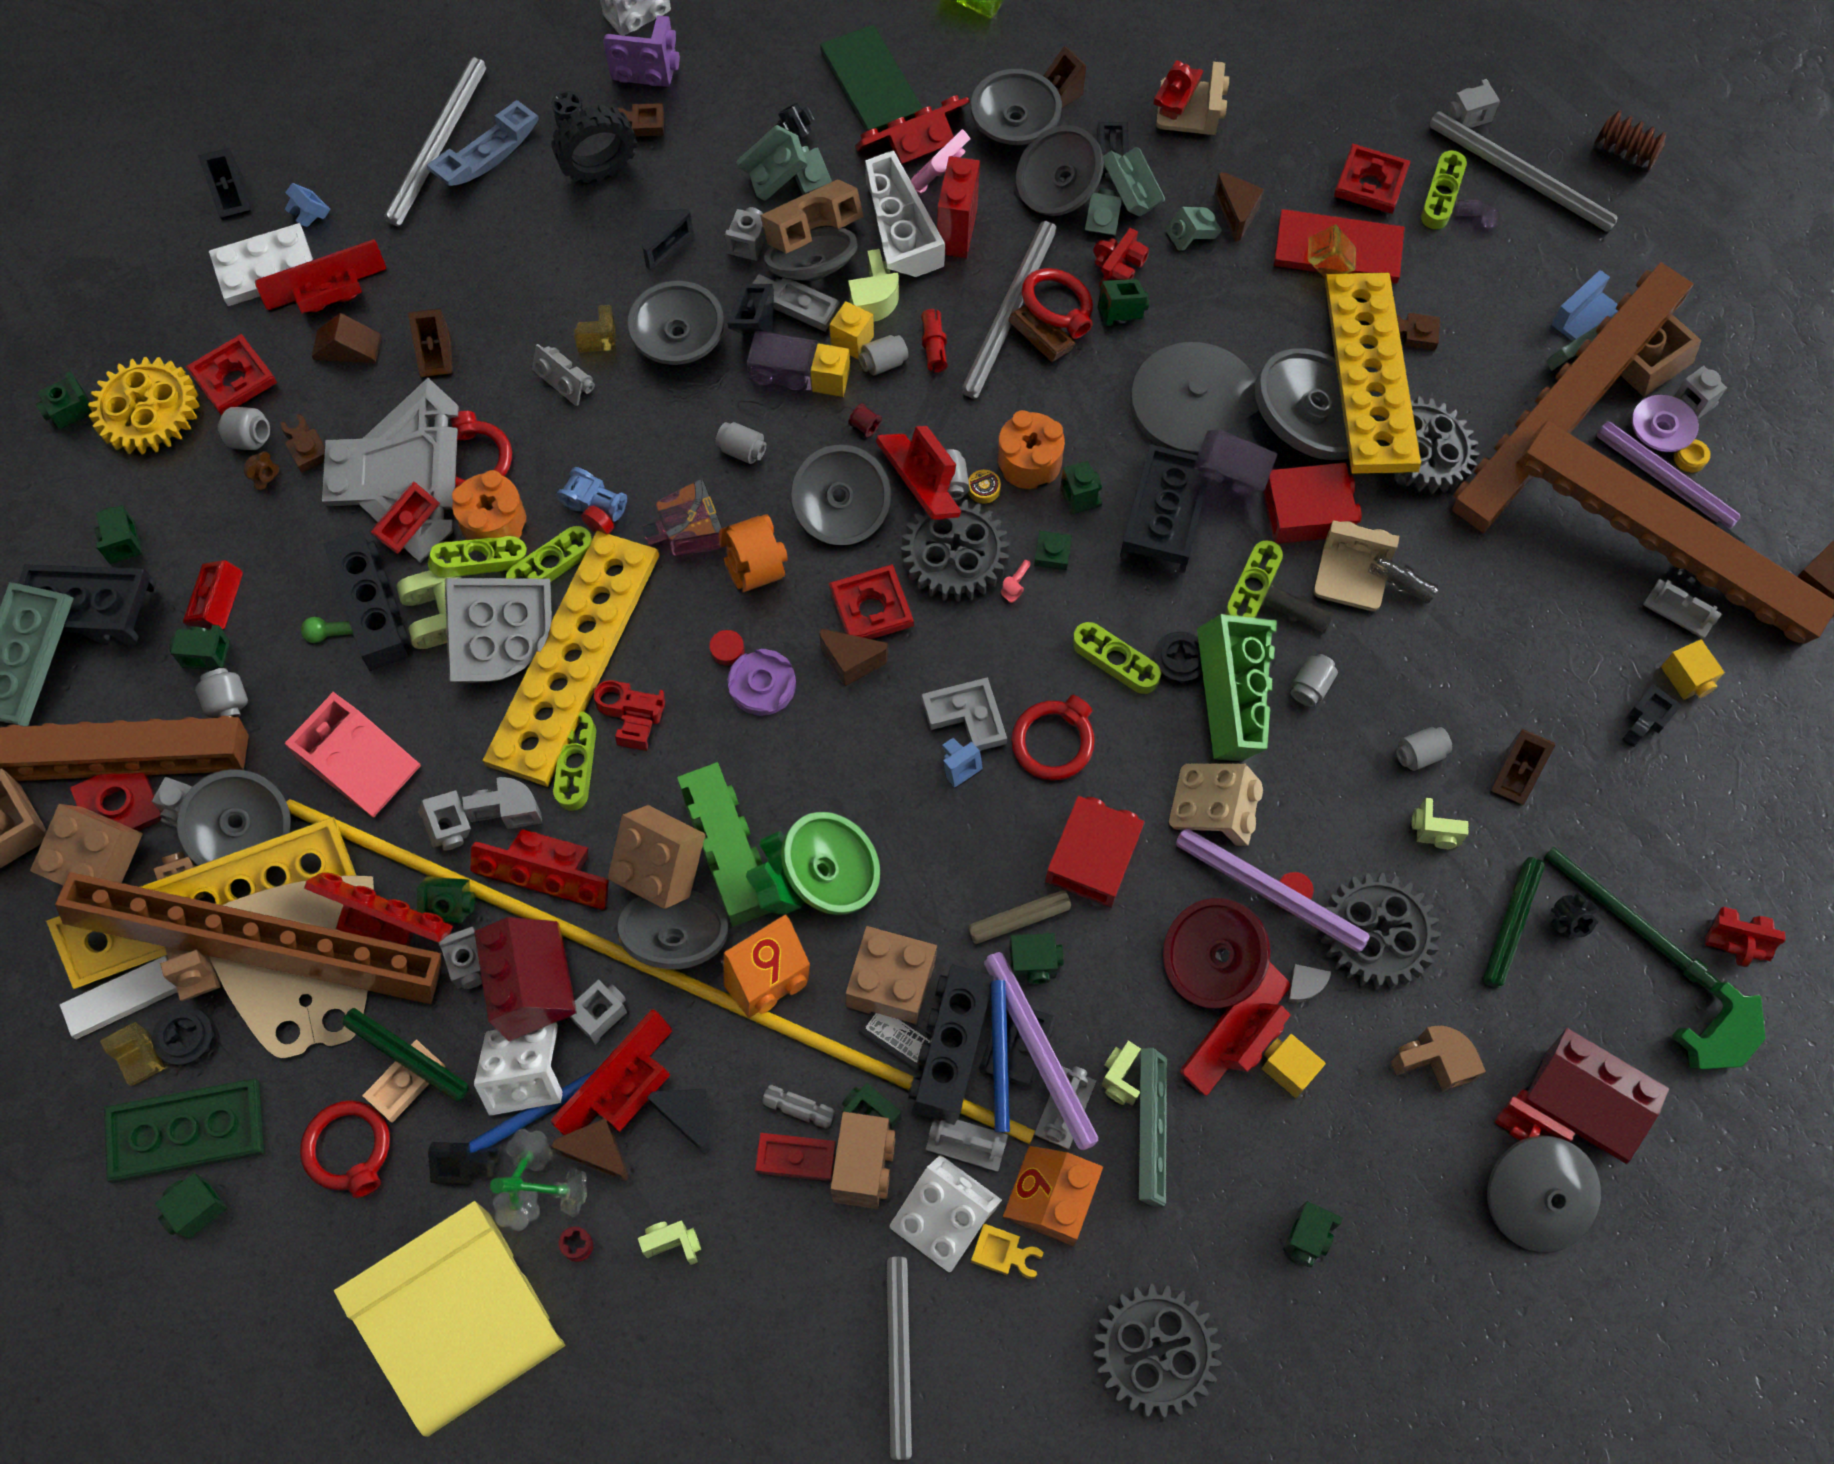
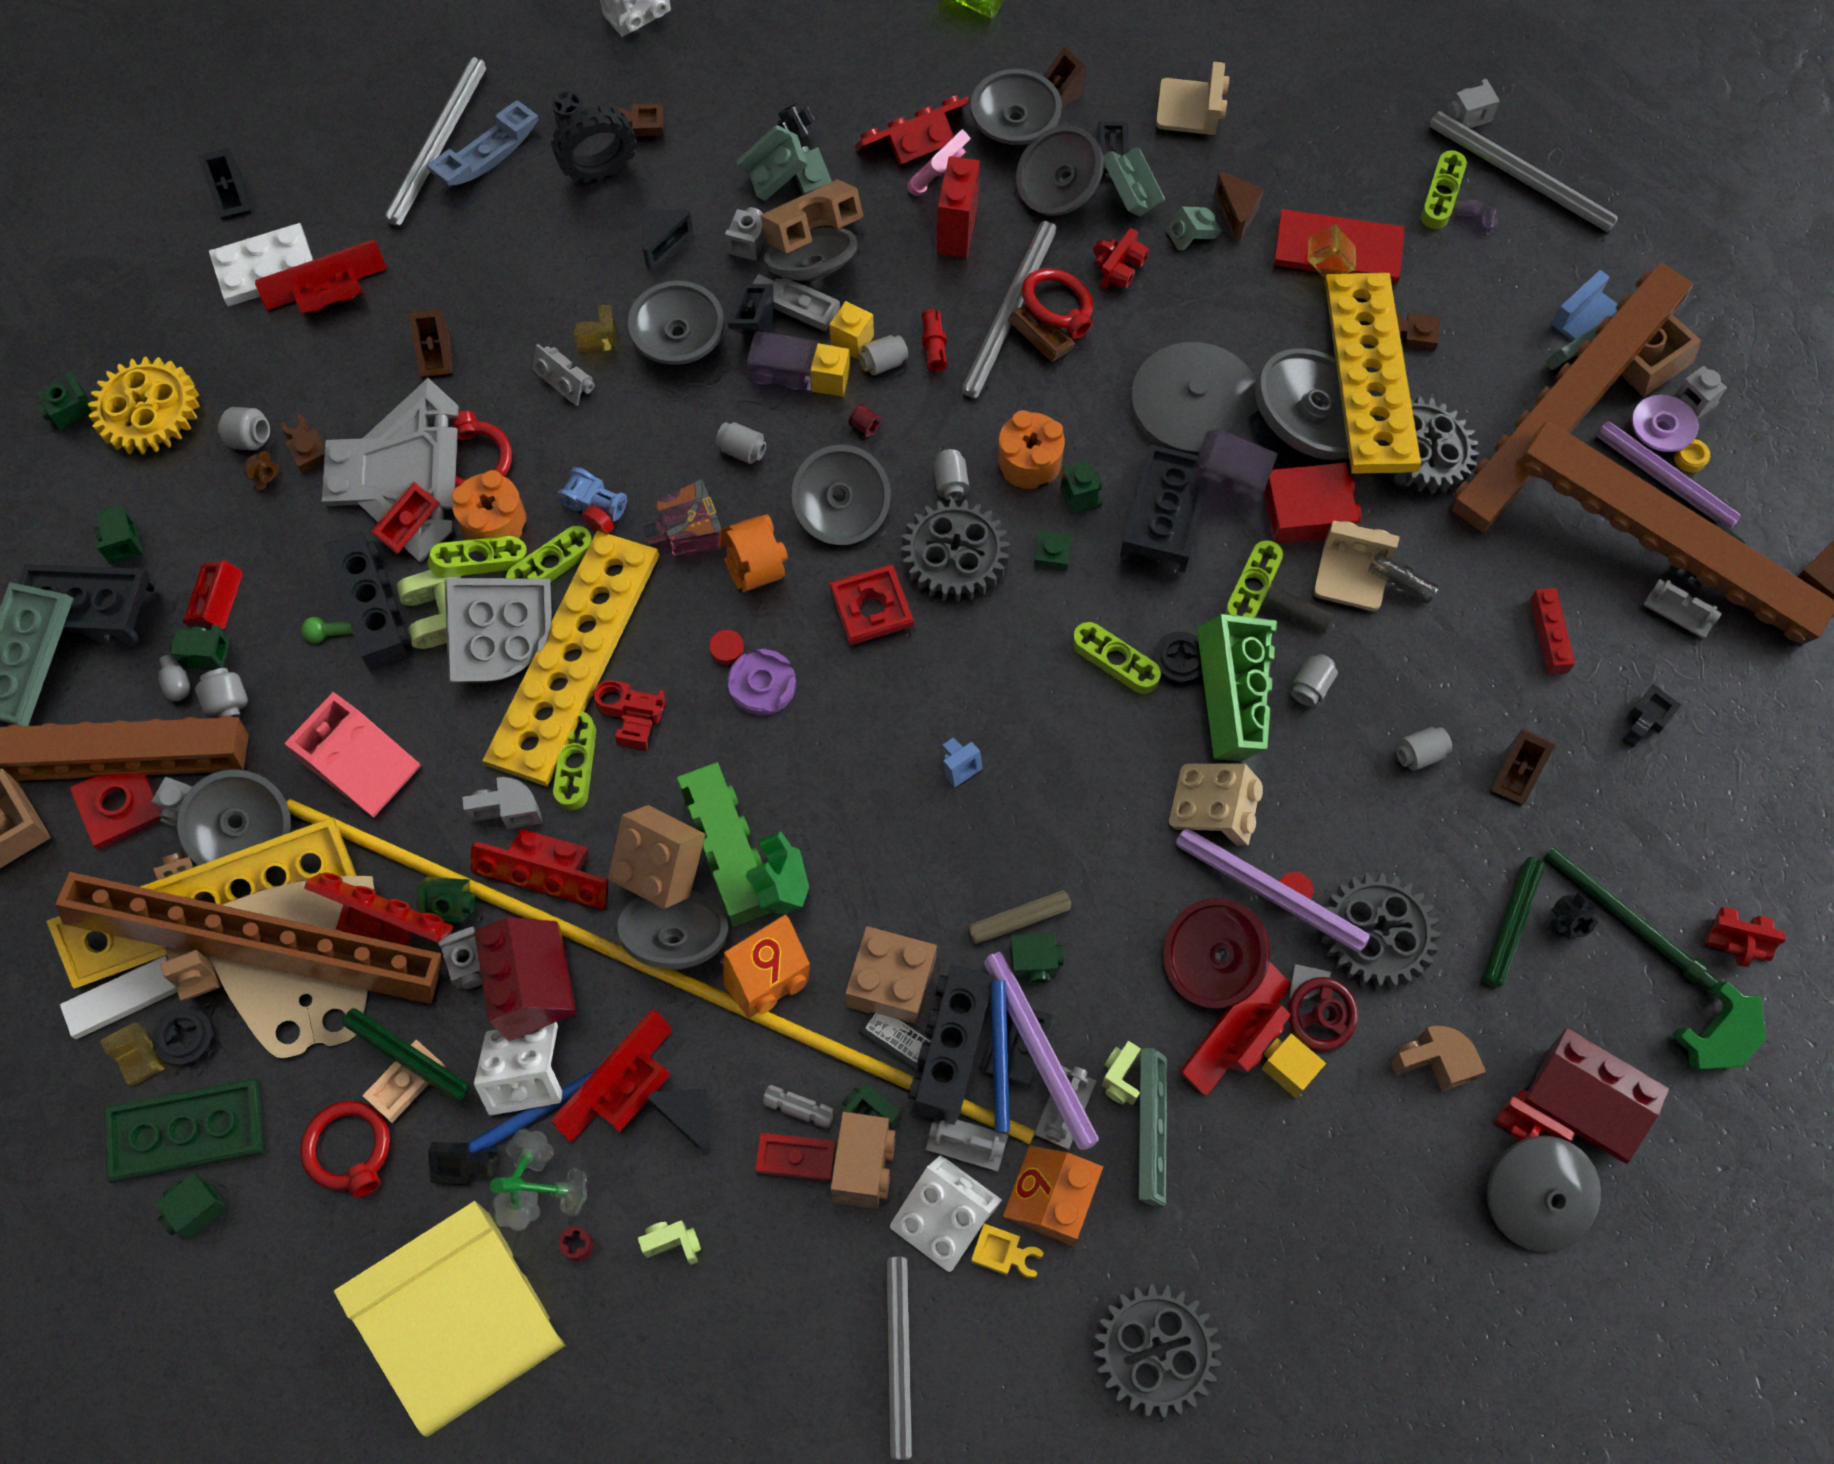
(85, 845): medium nougat brick -> none
(173, 679): none -> light grey cylinder
(230, 357): red piece -> none
(306, 203): medium blue tile -> none
(346, 341): reddish brown slope -> none
(445, 809): light grey brick -> none
(592, 999): light grey brick -> none
(594, 1148): reddish brown slope -> none
(643, 58): medium lavender bracket -> none
(841, 854): bright green dish -> none
(852, 655): reddish brown slope -> none
(870, 78): dark green tile -> none
(877, 292): yellowish green brick -> none
(905, 227): white wedge -> none
(924, 468): red bracket -> none
(970, 704): light grey plate -> none
(984, 486): tile -> none
(1011, 588): coral hand -> none
(1073, 711): red piece -> none
(1094, 850): red brick -> none
(1103, 212): sand green bracket -> none
(1122, 300): dark green brick -> none
(1177, 89): red hips -> none
(1311, 1234): dark green brick -> none
(1336, 1010): none -> dark red piece
(1371, 163): red piece -> none
(1437, 831): yellowish green bracket -> none
(1552, 631): none -> red piece
(1631, 139): copper piece -> none
(1693, 670): yellow brick -> none

